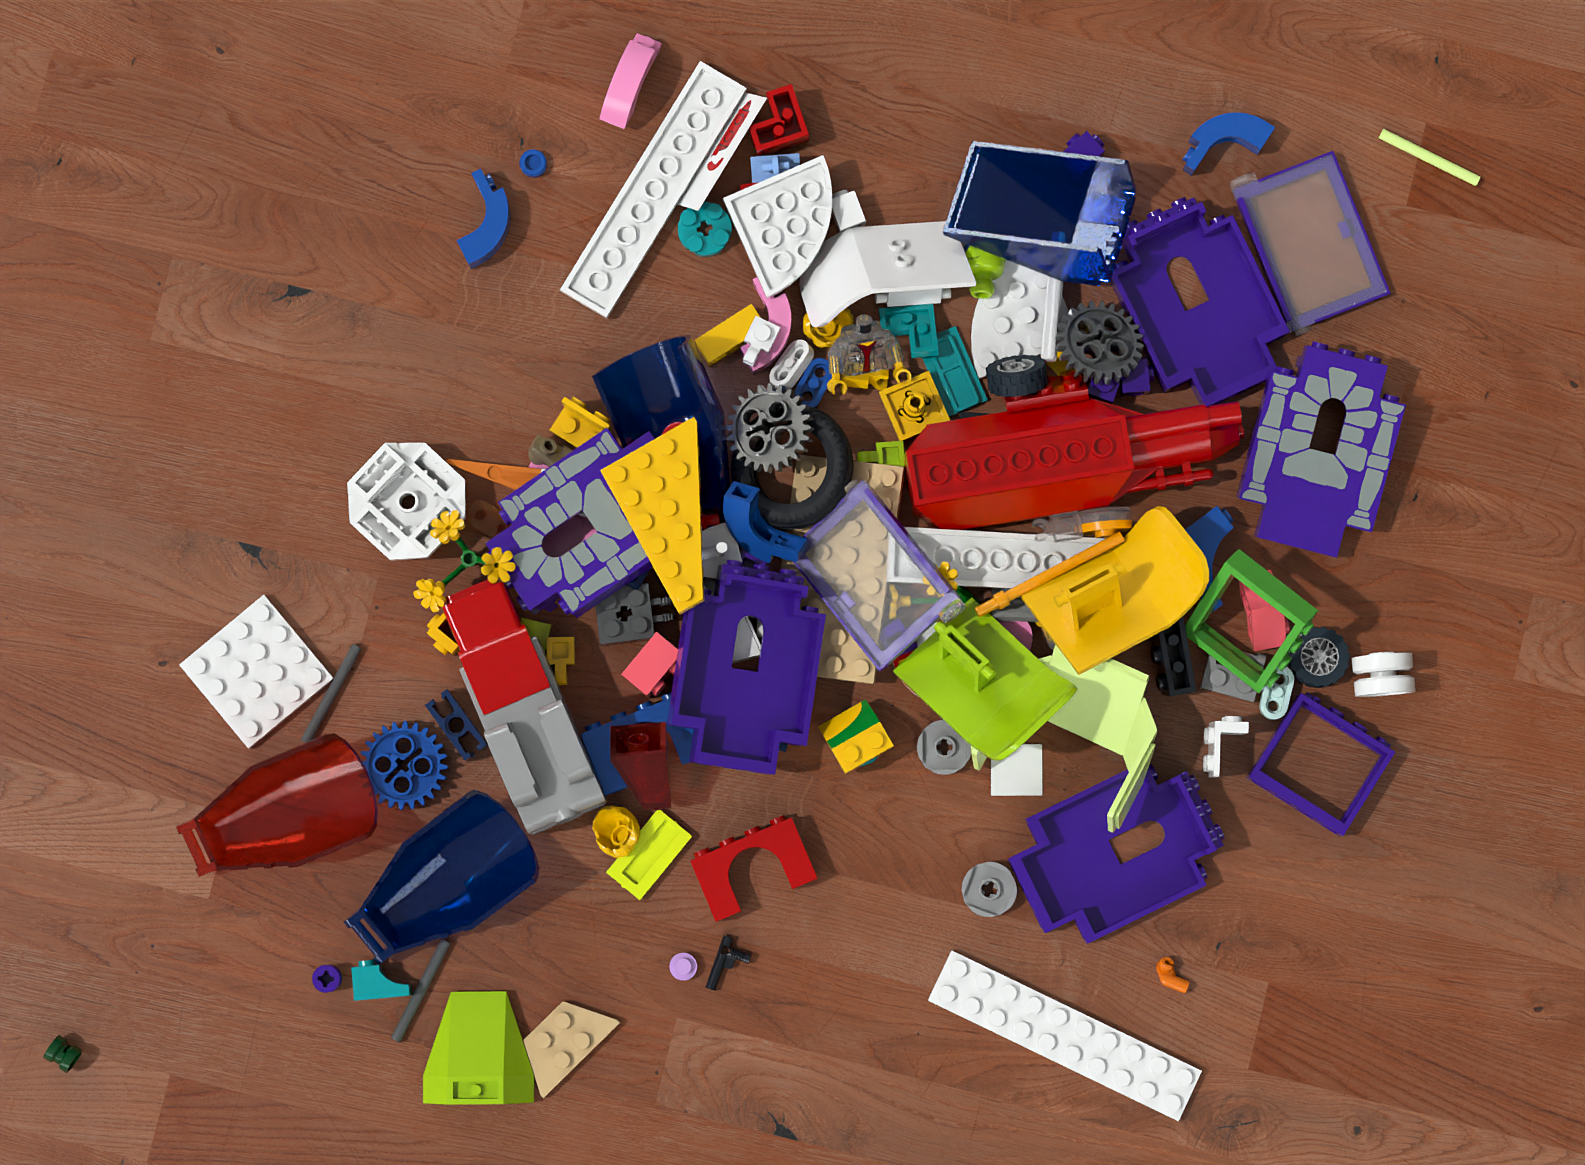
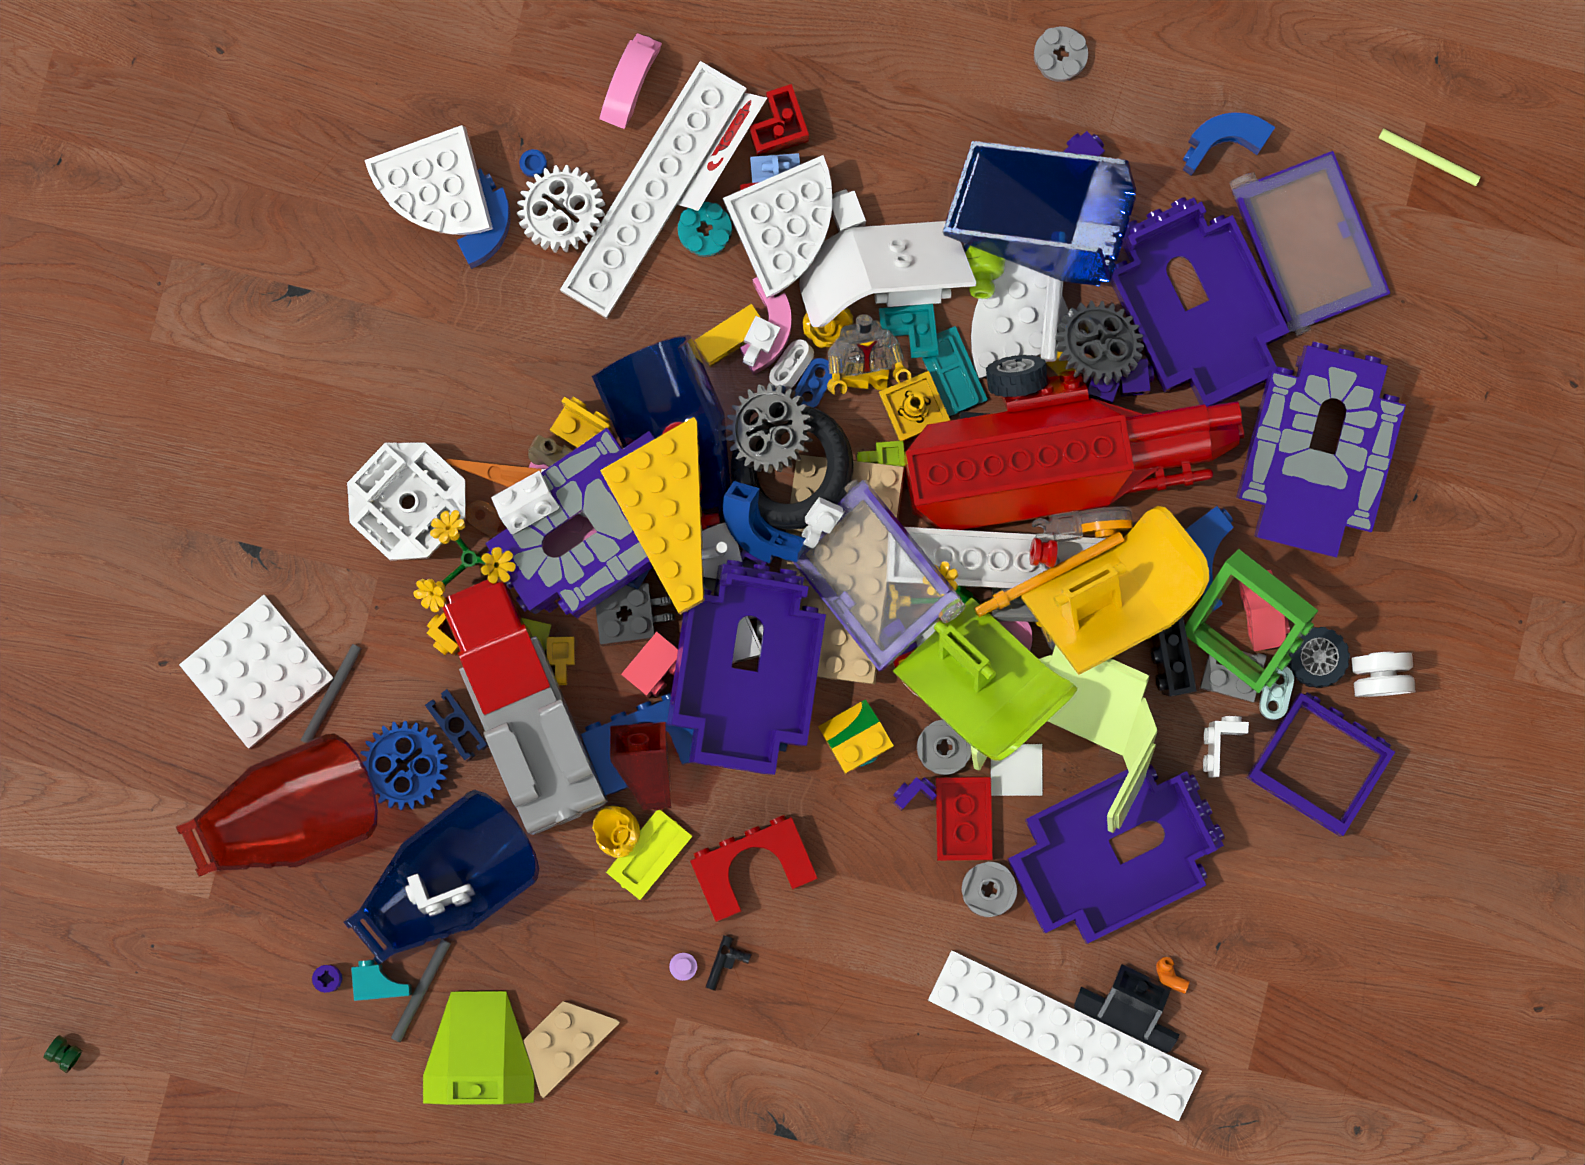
(418, 895): none -> white bracket
(434, 183): none -> white plate
(525, 503): none -> white bracket
(544, 227): none -> white gear
(821, 517): none -> white plate
(907, 792): none -> dark purple bracket
(963, 818): none -> red plate
(1043, 552): none -> red wheel
(1070, 66): none -> light grey plate
(1131, 1008): none -> black plate

